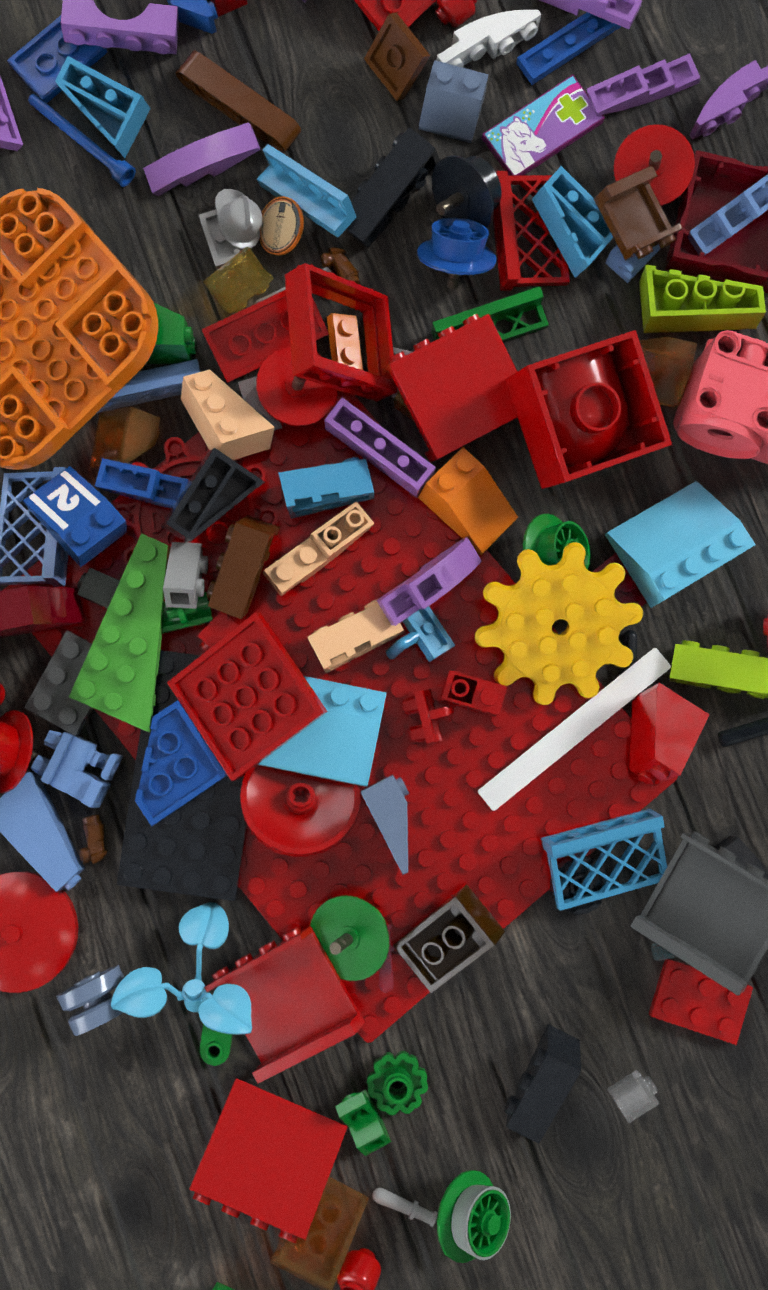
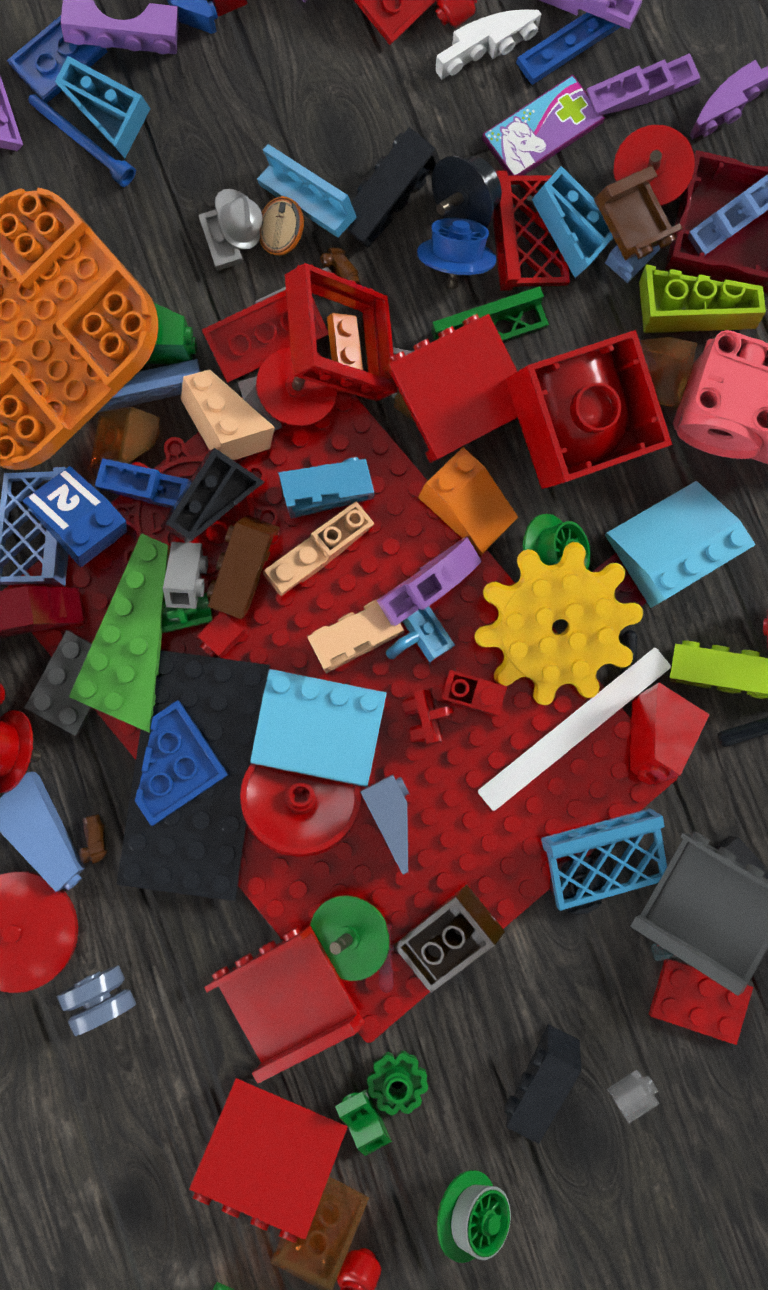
(67, 767): medium blue hips -> none
(97, 587): pearl dark grey brick -> none
(202, 157): medium lavender slope -> none
(214, 1038): green plate -> none
(226, 1011): medium azure plant -> none
(238, 101): reddish brown beam -> none
(238, 281): clear yellow bracket -> none
(246, 696): red plate -> none
(379, 447): medium lavender brick -> none
(395, 1202): light grey piece -> none
(396, 56): reddish brown tile -> none
(453, 101): sand blue slope -> none

